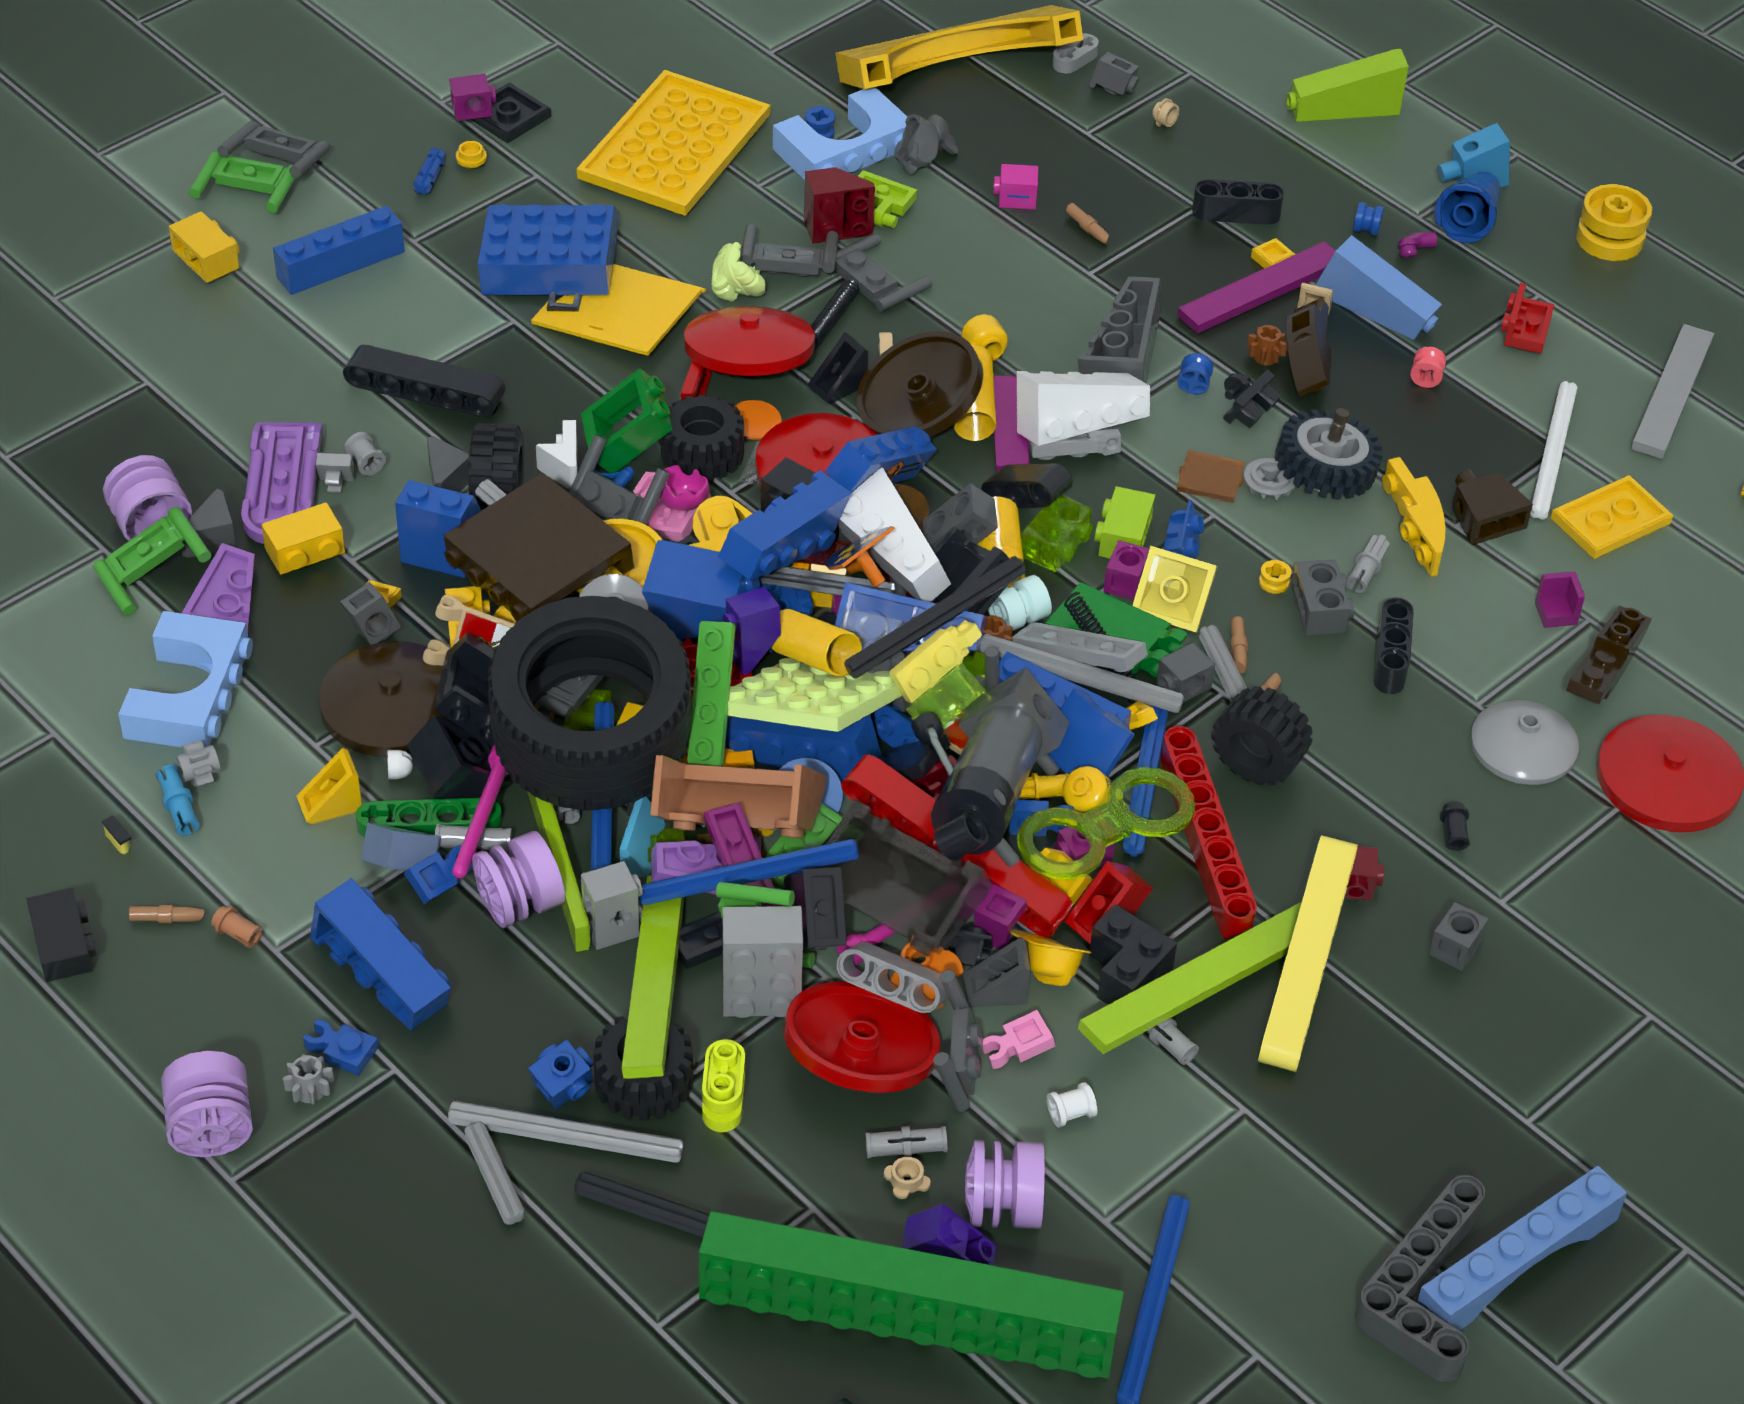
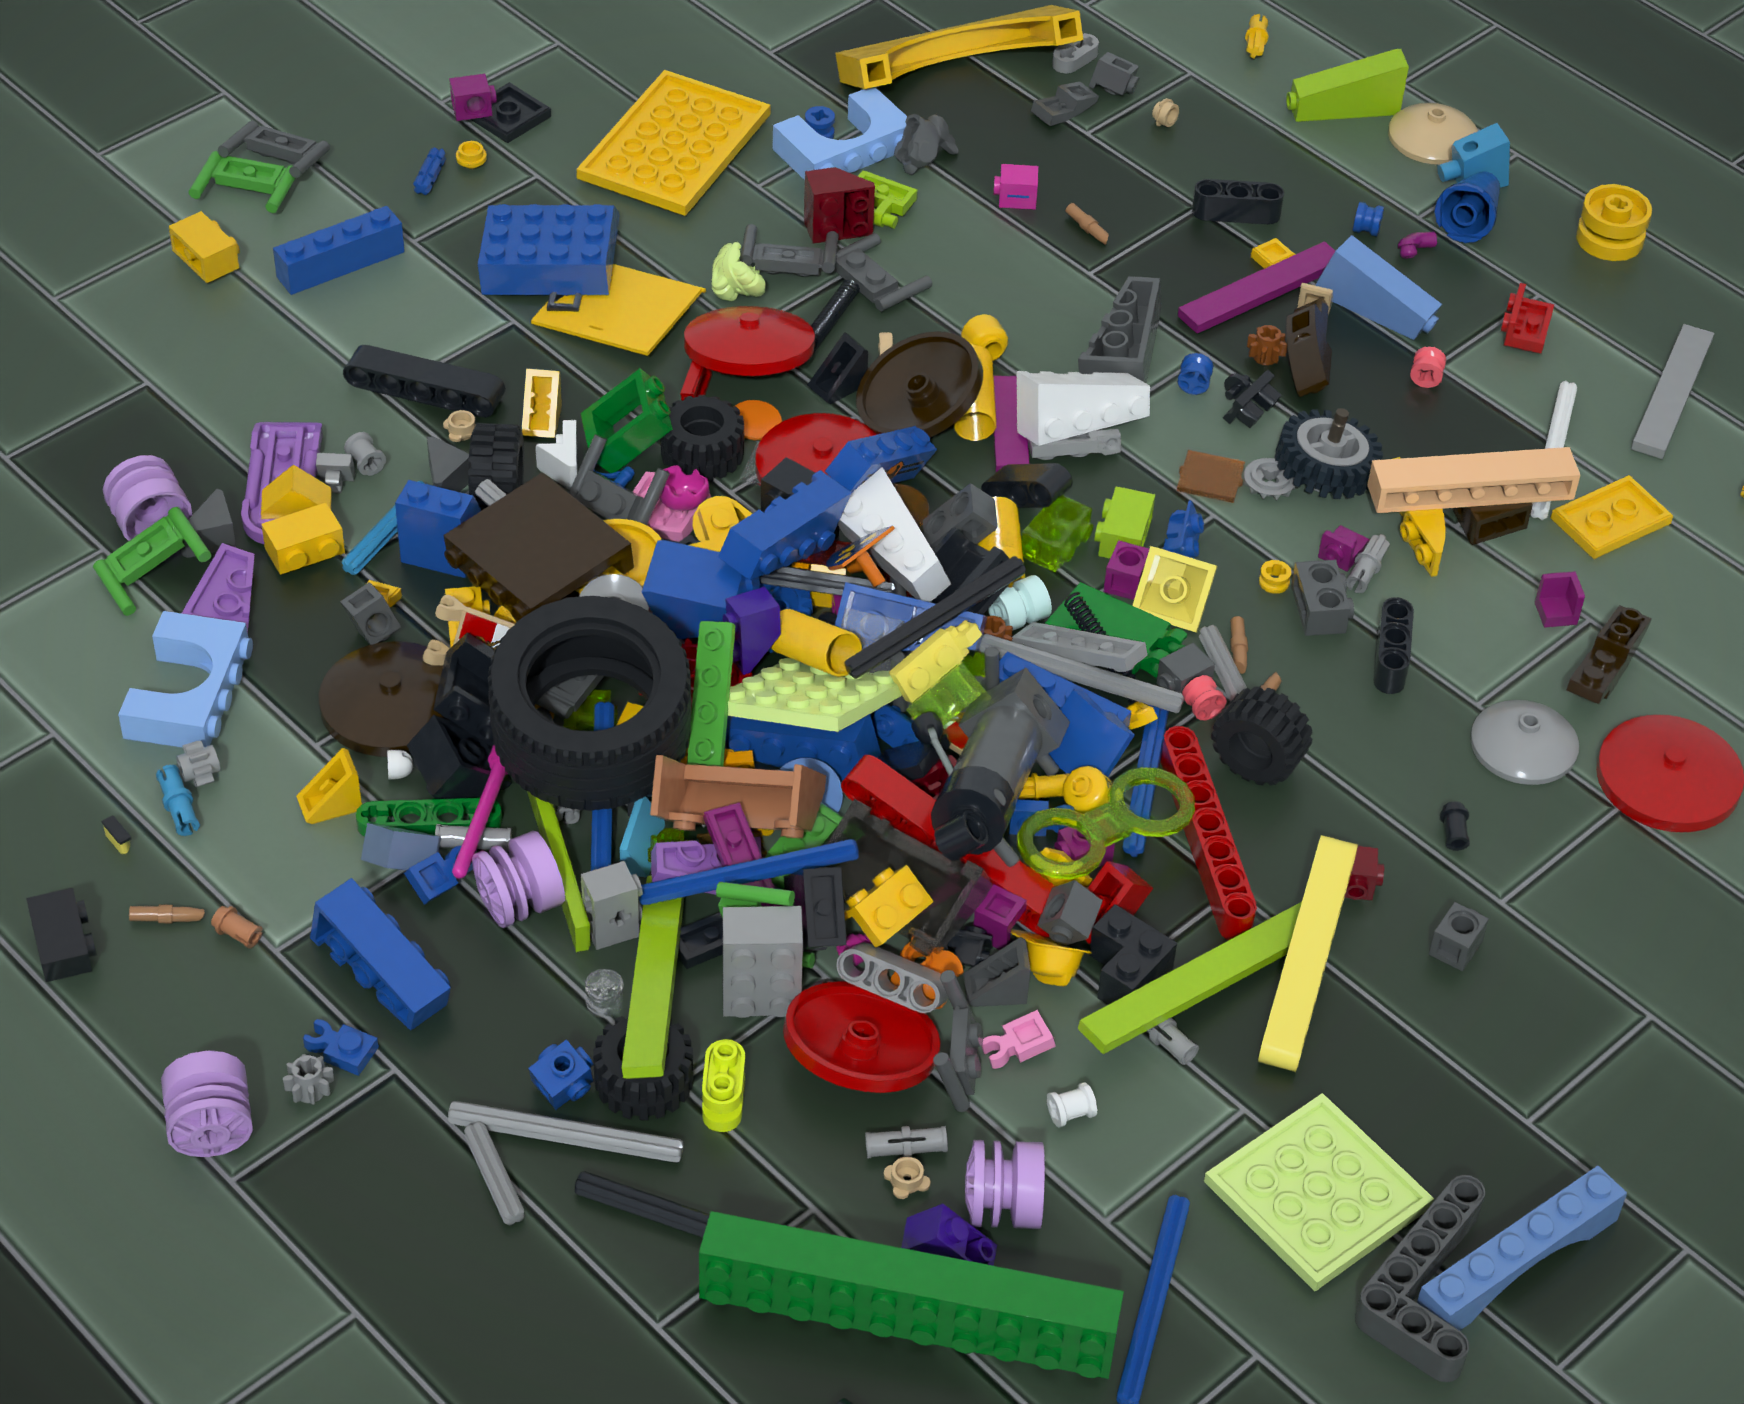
(292, 493): none -> yellow slope
(371, 543): none -> dark azure axle
(460, 425): none -> tan plate
(541, 403): none -> yellow slope
(604, 993): none -> clear wheel
(888, 905): none -> yellow bracket
(1067, 103): none -> dark grey slope
(1069, 913): none -> dark grey brick
(1204, 697): none -> coral wheel
(1256, 35): none -> yellow axle
(1318, 1191): none -> yellowish green plate
(1342, 546): none -> magenta bracket
(1428, 131): none -> tan dish
(1473, 480): none -> light nougat brick

